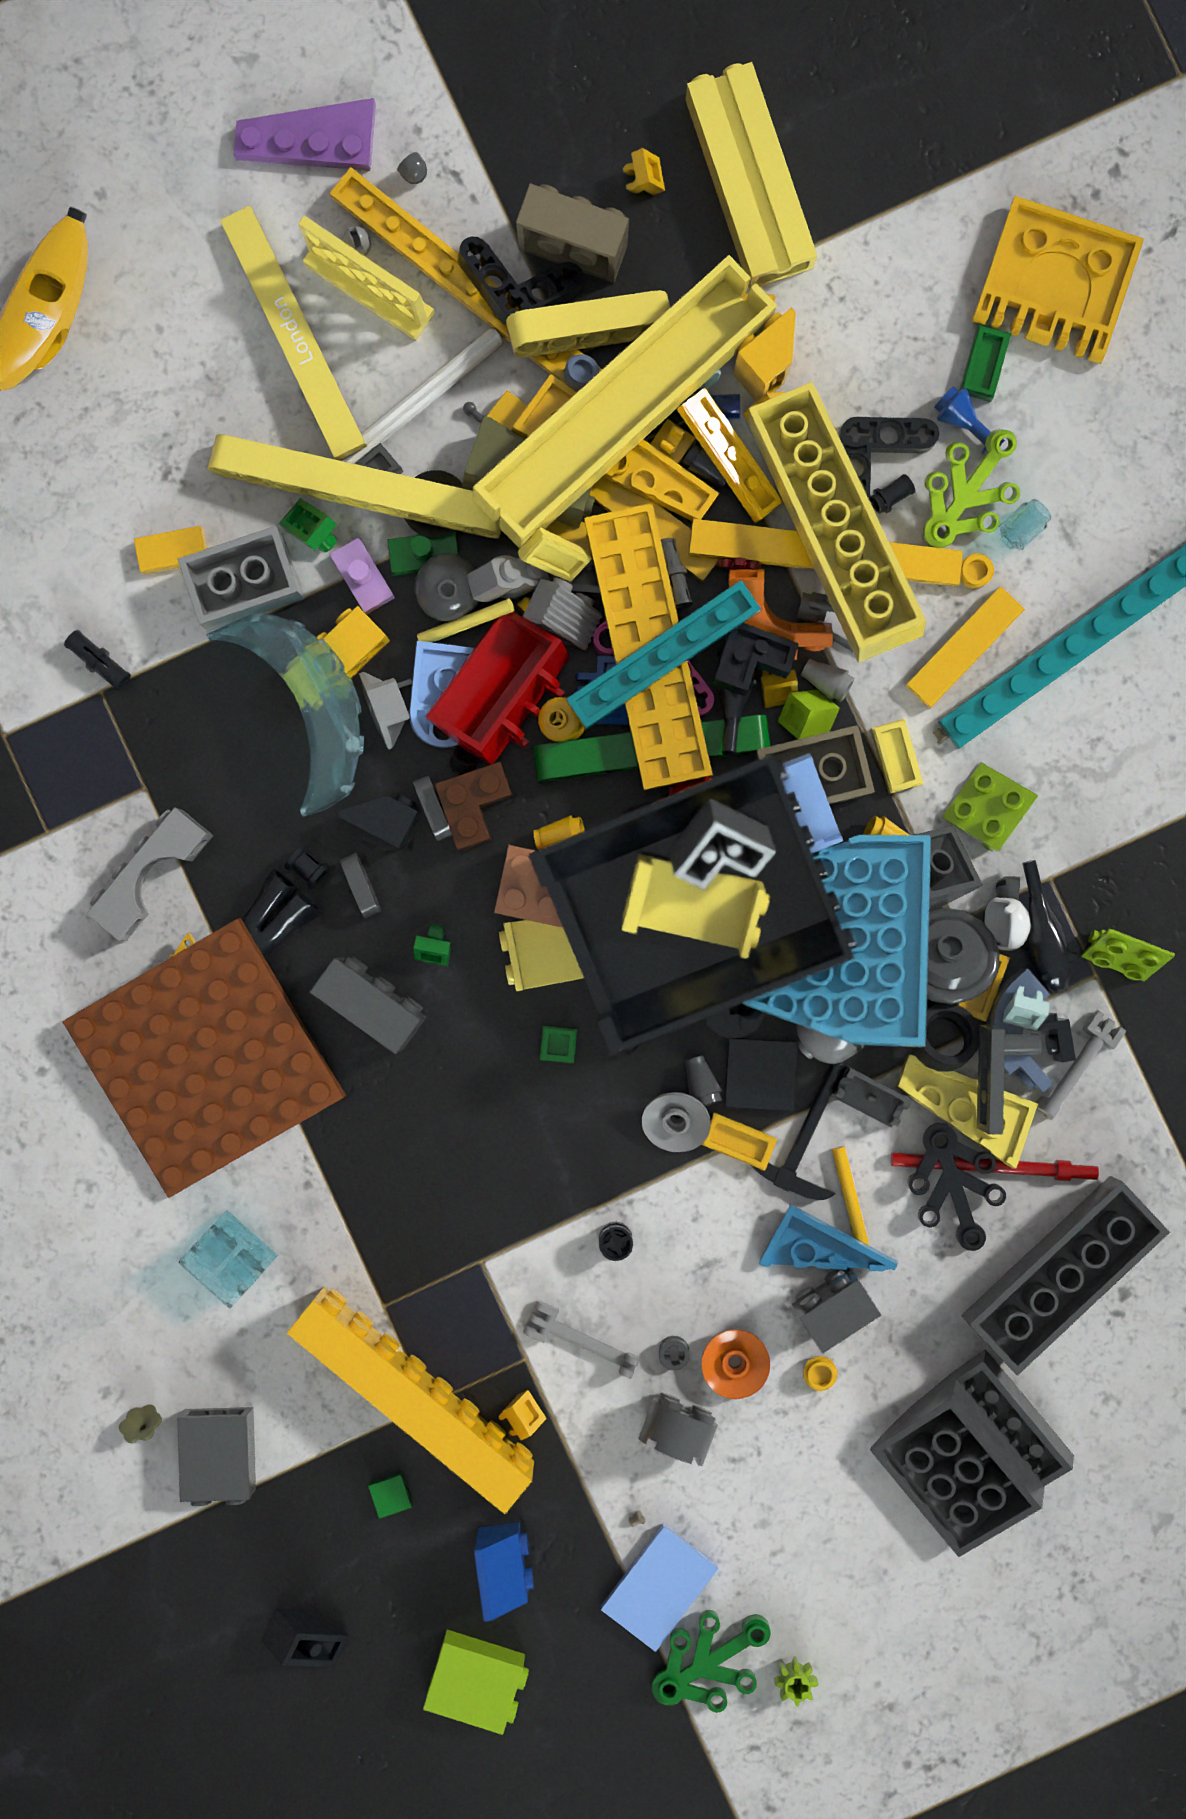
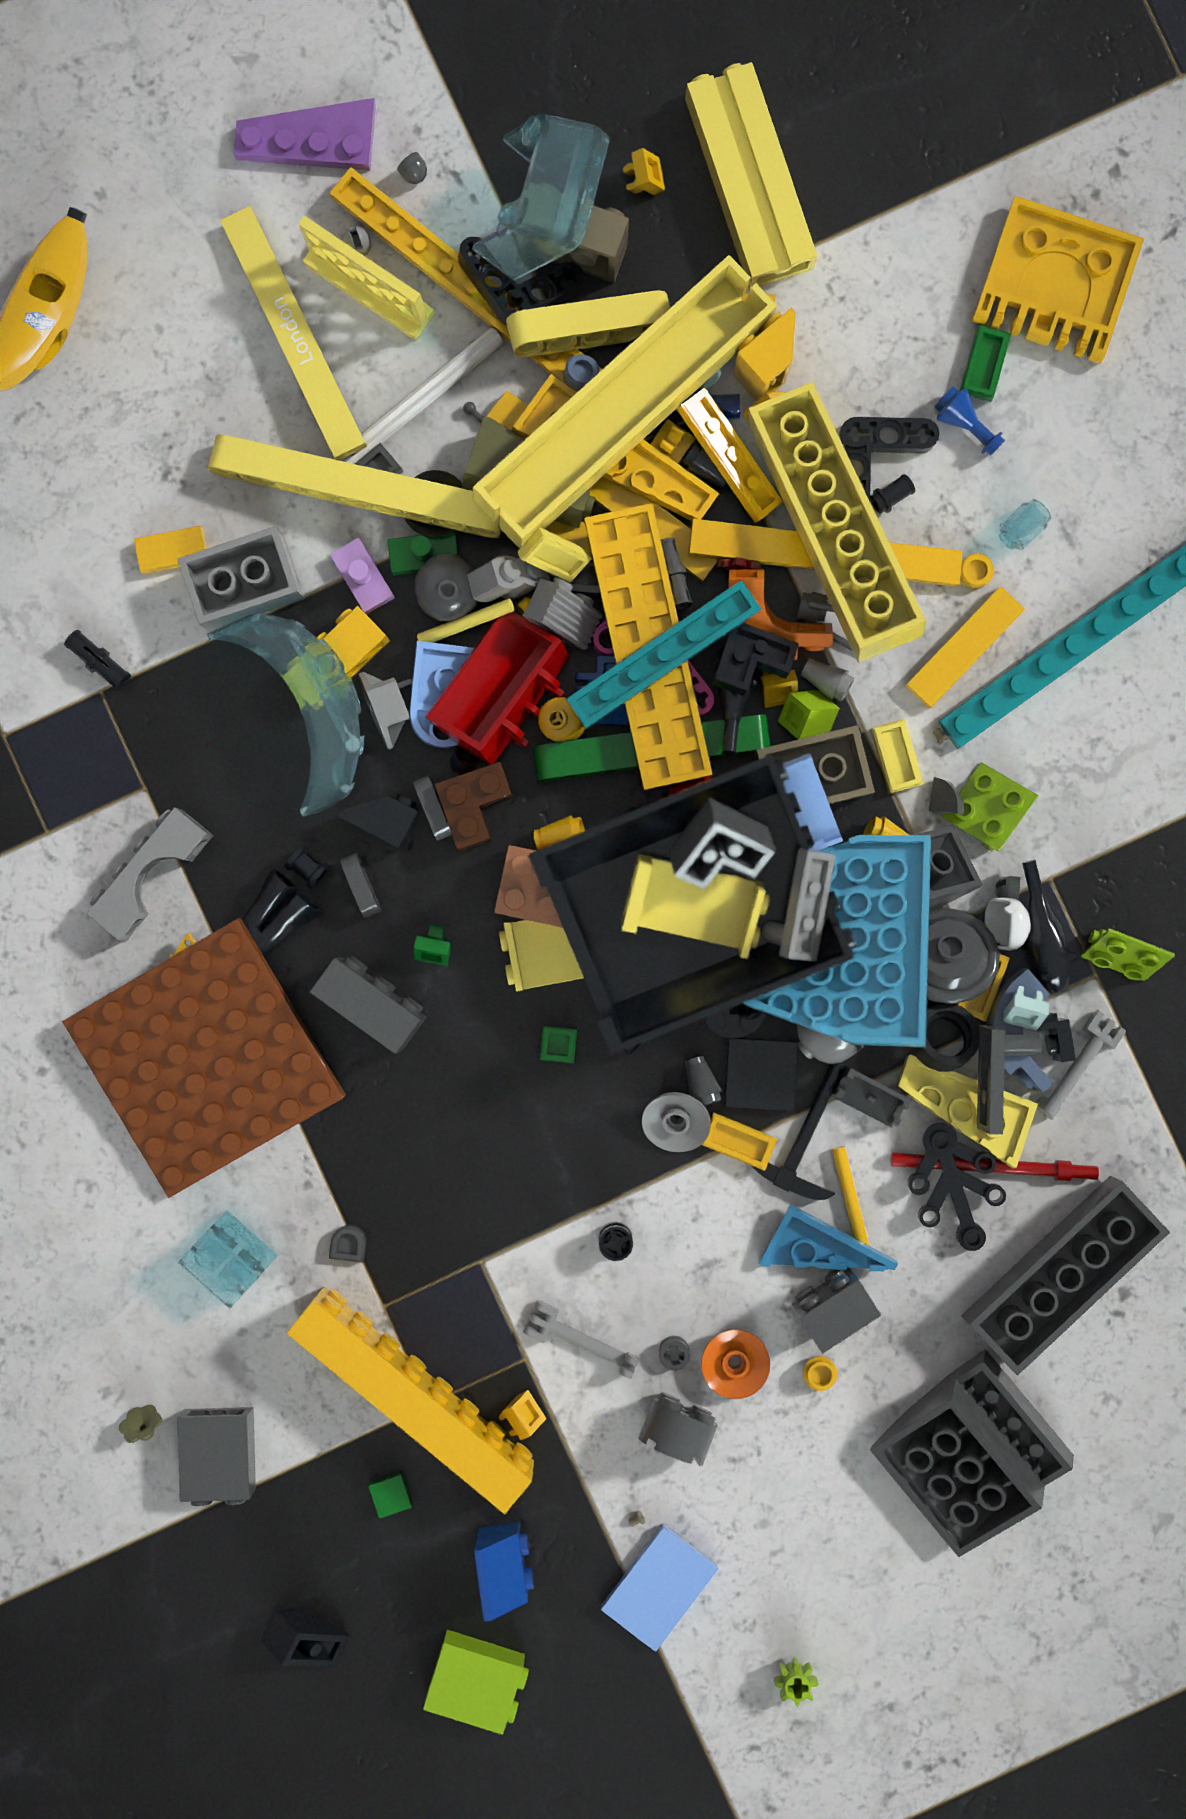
(310, 526): green tile -> none
(348, 1244): none -> dark grey tile
(556, 195): none -> clear light blue windscreen
(706, 1663): green plant -> none
(806, 907): none -> light grey piece
(945, 798): none -> dark grey tile
(966, 493): lime plant -> none

